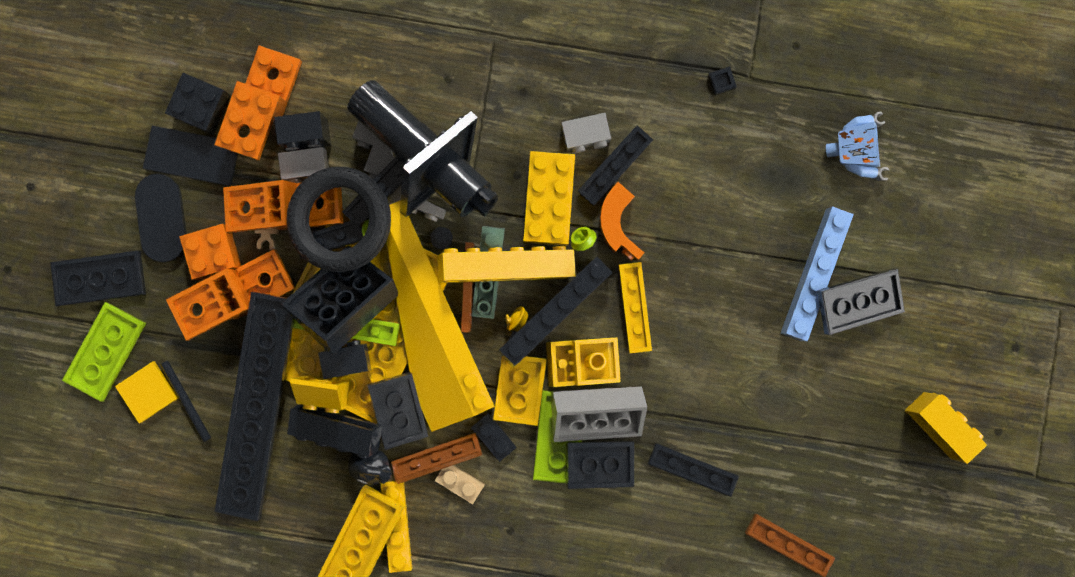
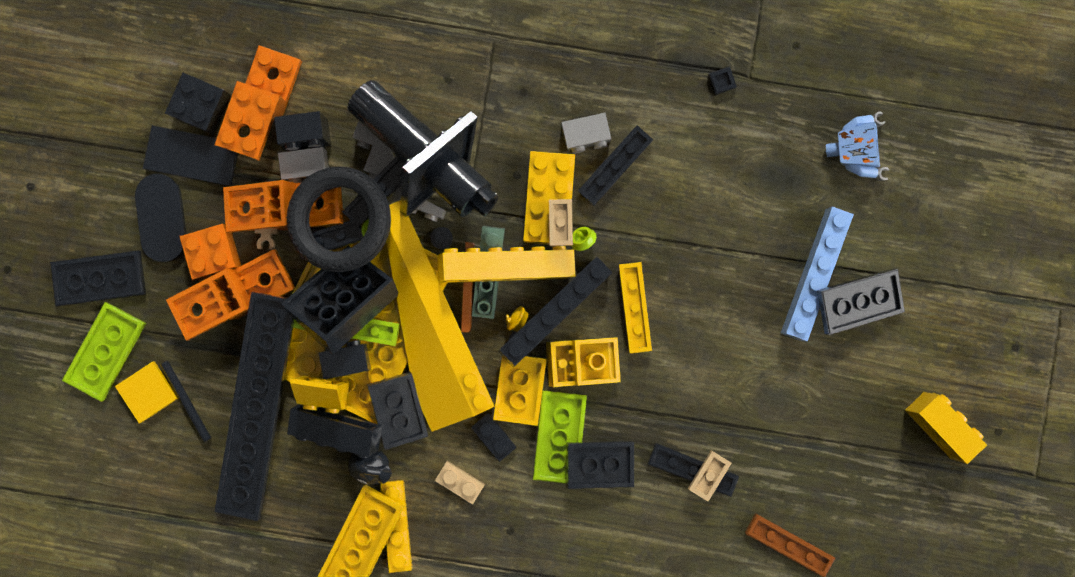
(436, 458): dark orange tile -> none
(560, 222): none -> tan plate
(598, 414): light grey slope -> none
(610, 224): orange arch -> none
(709, 475): none -> tan plate

